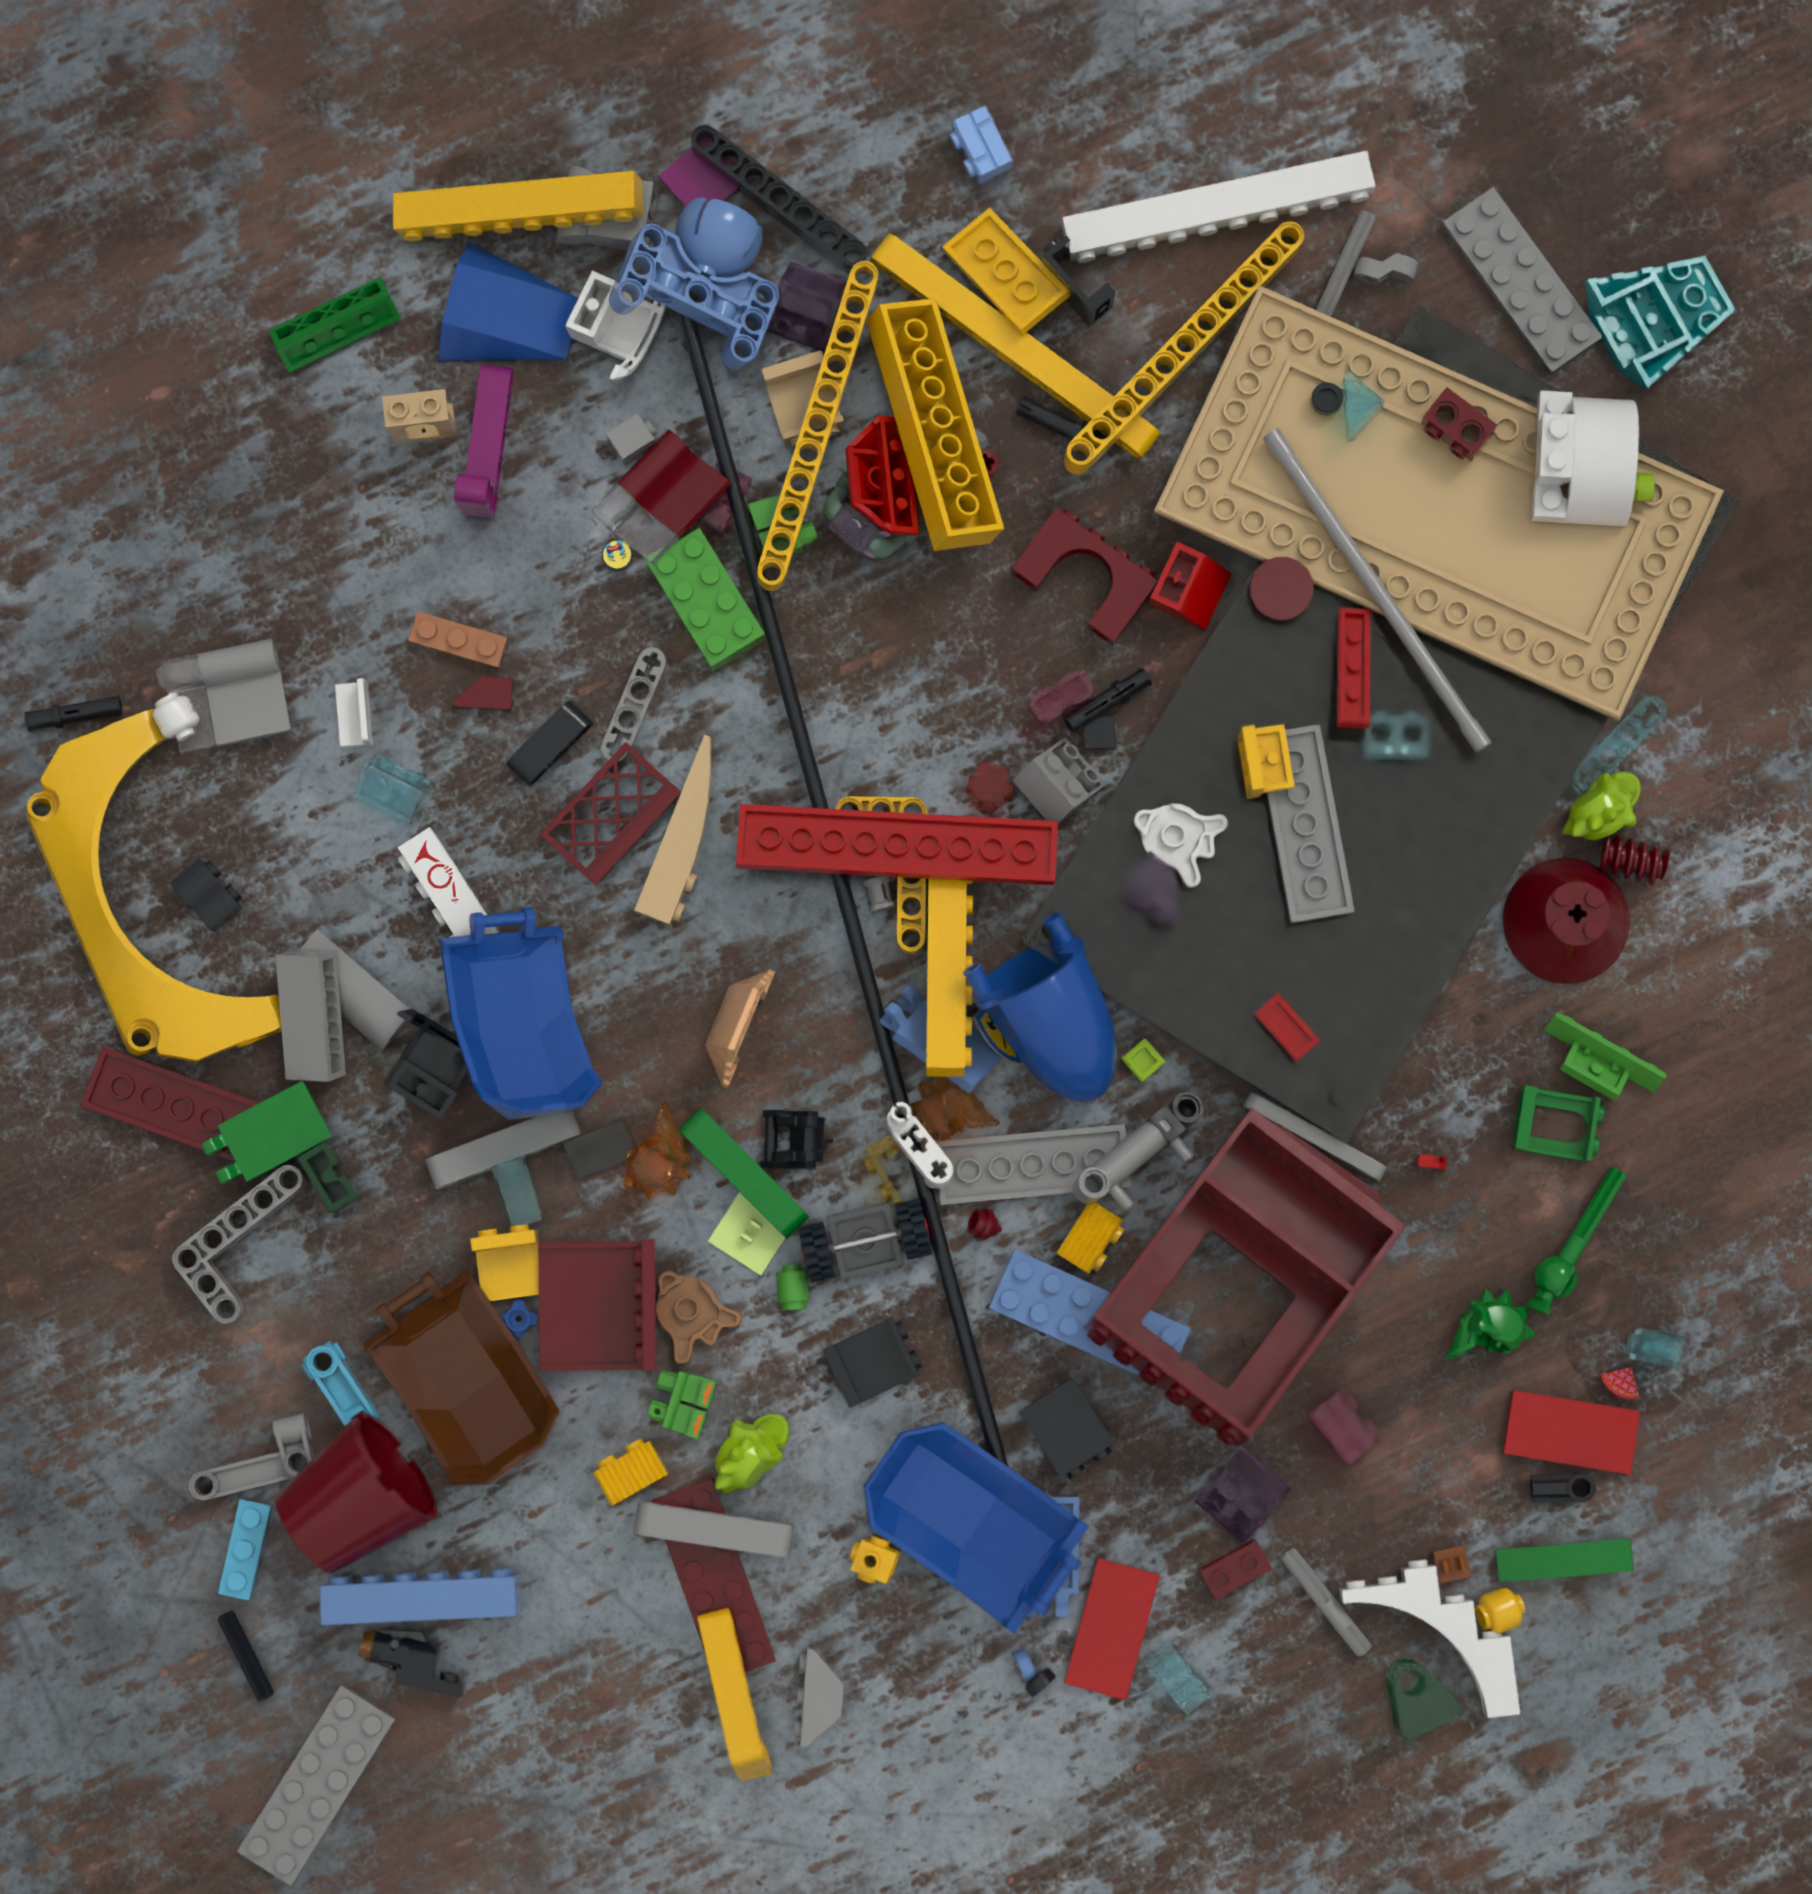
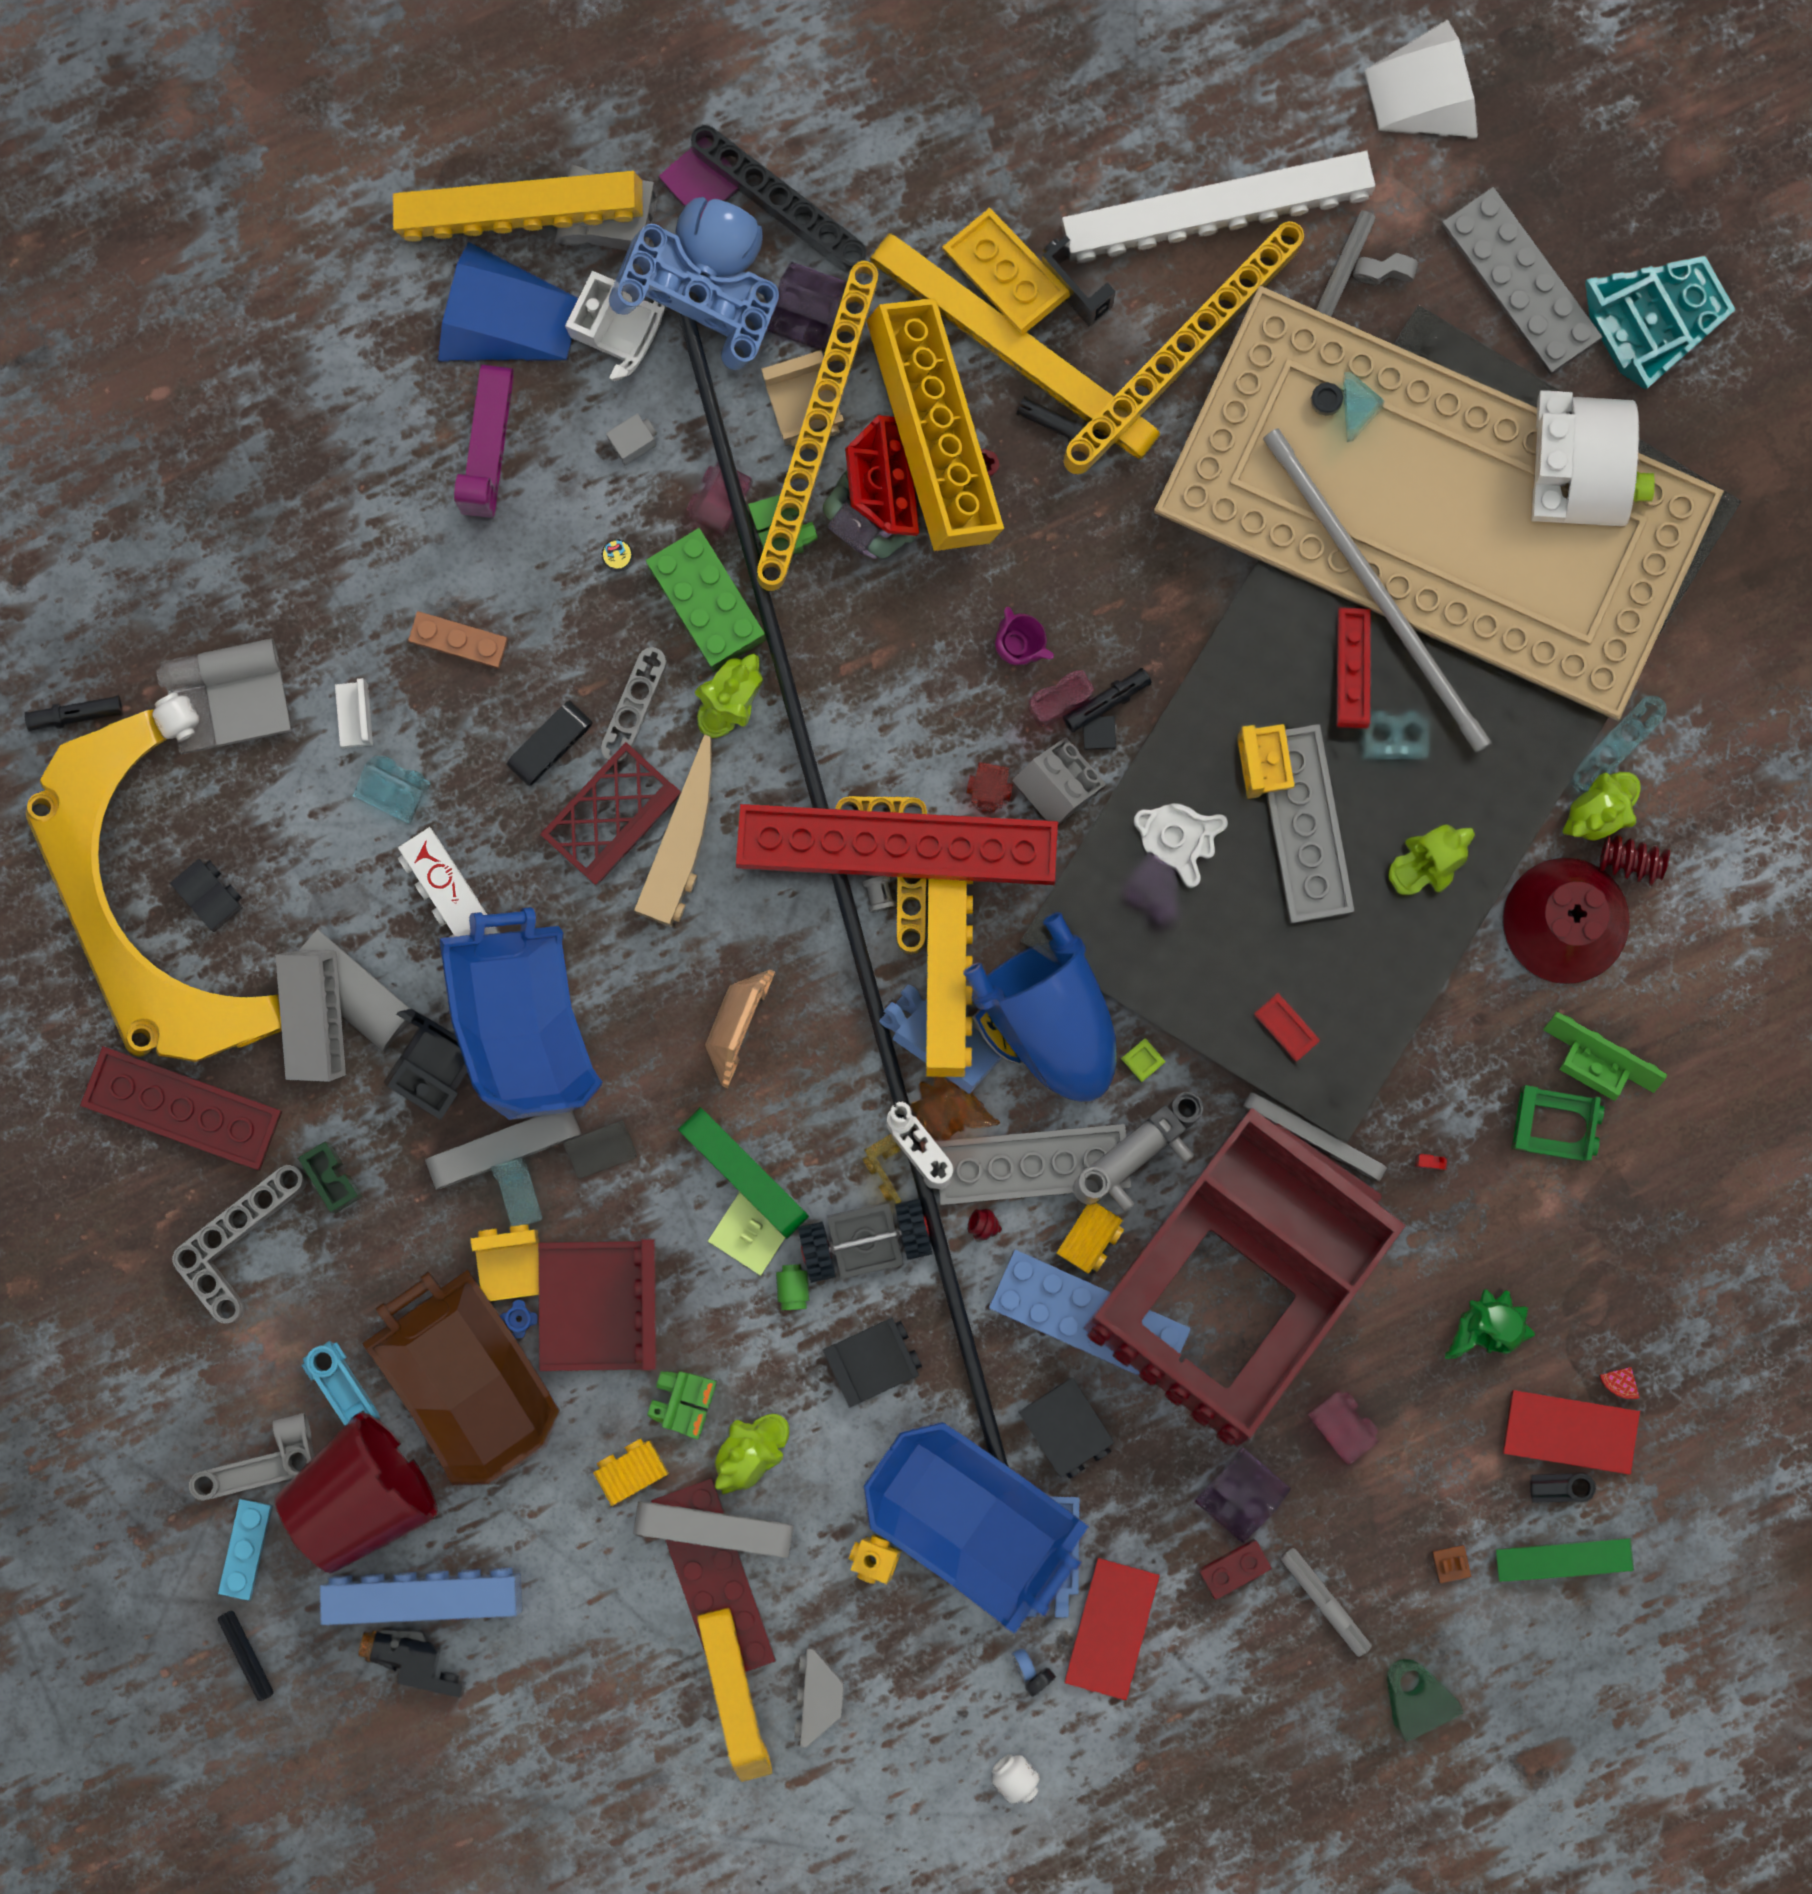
(270, 1134): green tile -> none
(316, 1785): light grey plate -> none
(336, 327): green fence -> none
(413, 412): tan panel -> none
(487, 694): dark red tile -> none
(659, 497): dark red door -> none
(659, 1159): clear orange head -> none
(691, 1312): medium nougat tile -> none
(729, 696): none -> lime head
(805, 1139): black piece -> none
(981, 145): light blue brick -> none
(1015, 1779): none -> white head
(1021, 639): none -> magenta hair
(1064, 537): dark red arch -> none
(1177, 1678): clear light blue brick -> none
(1190, 586): red slope -> none
(1282, 588): dark red tile -> none
(1424, 87): none -> white wedge
(1431, 859): none -> lime head
(1464, 418): dark red brick -> none
(1486, 1656): white arch -> none
(1499, 1610): yellow head -> none
(1556, 1274): green piece -> none
(1655, 1348): clear light blue slope -> none

